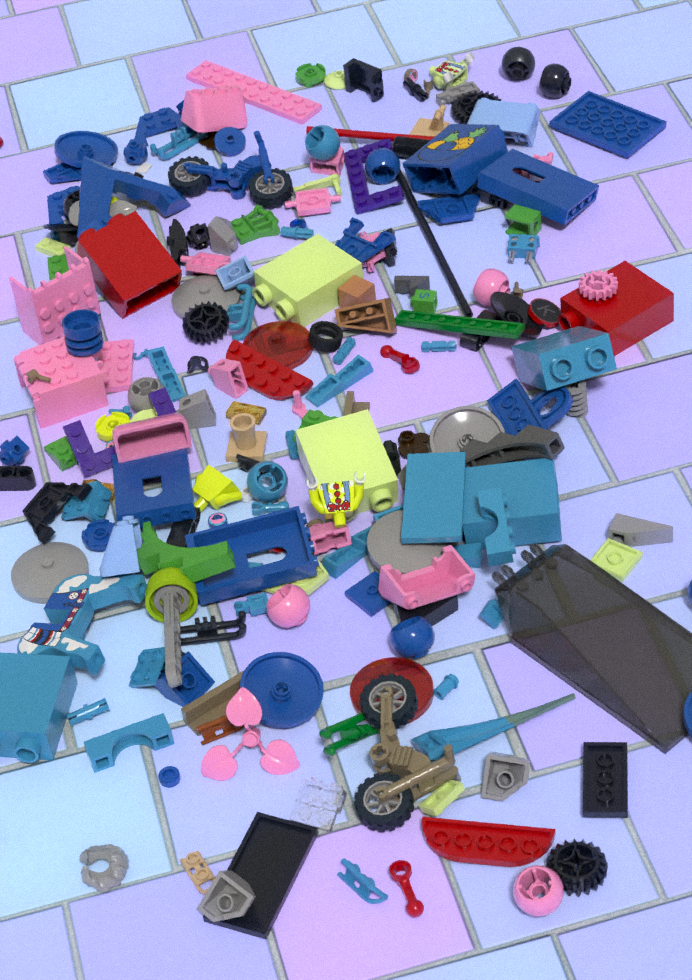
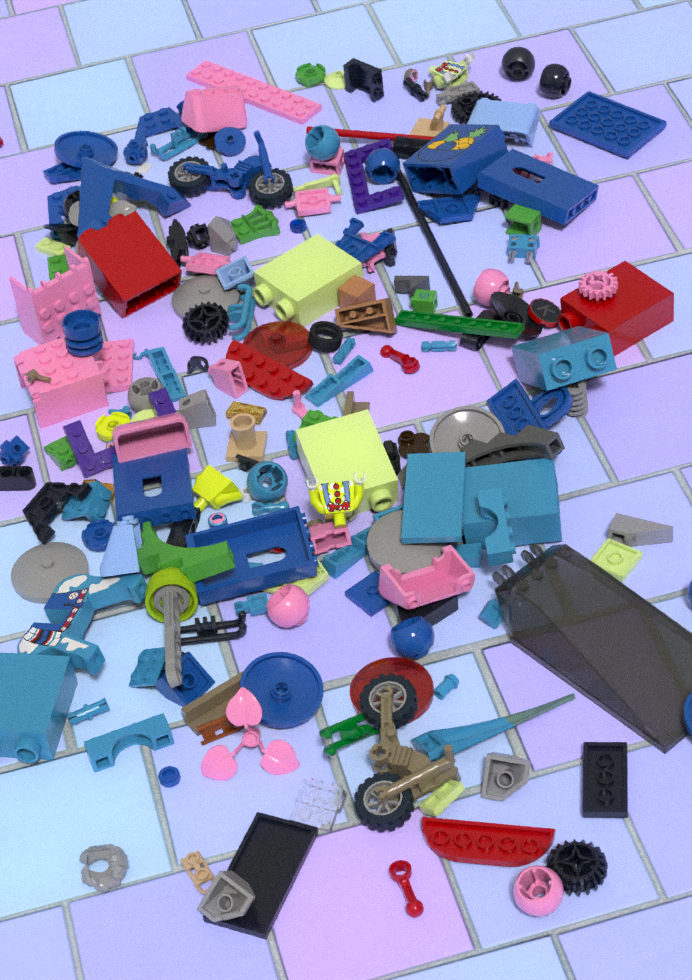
(296, 232): dark azure axle -> none
(366, 883): dark azure piece -> none

